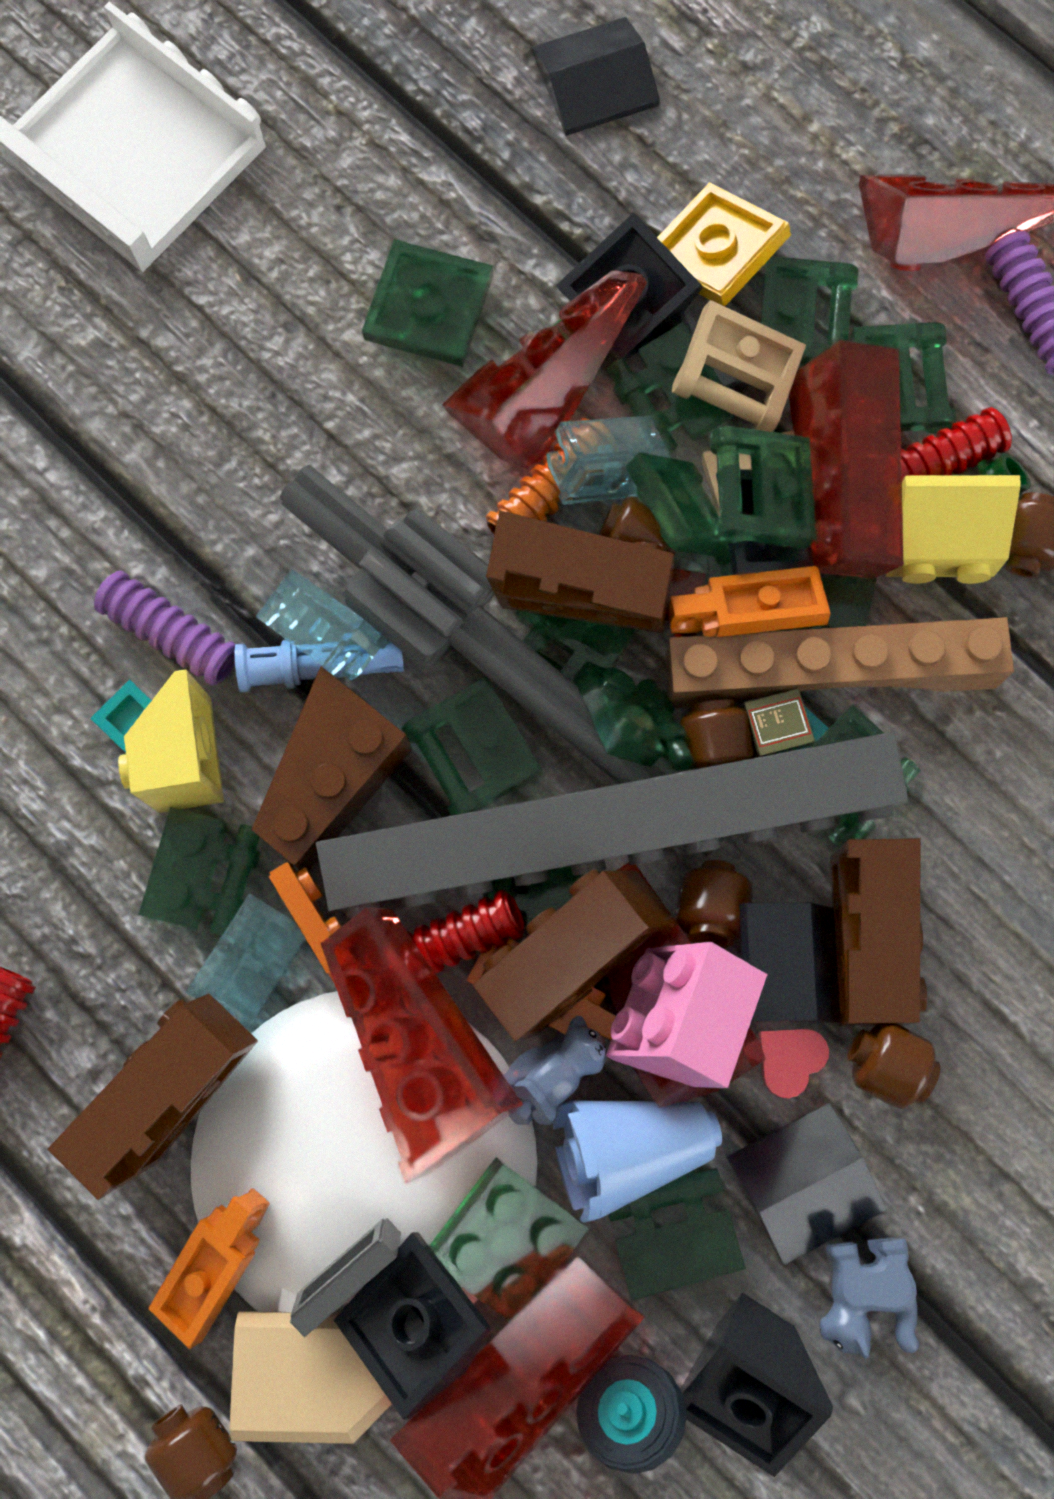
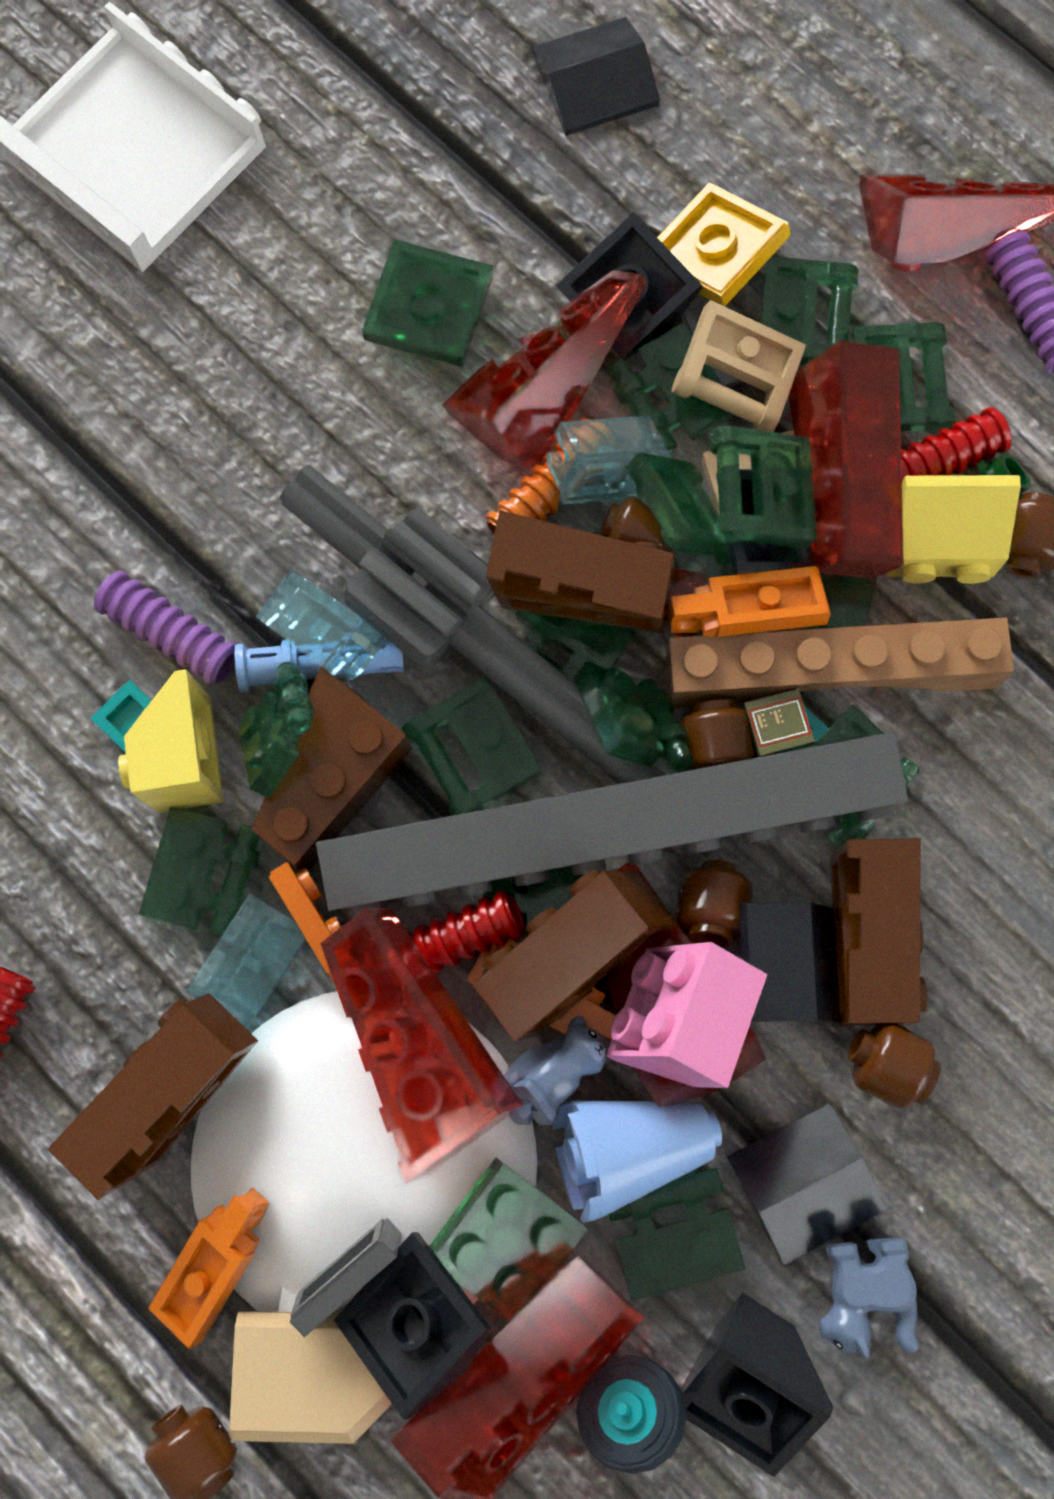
(273, 729): none -> clear green plate
(790, 1059): coral tile -> none

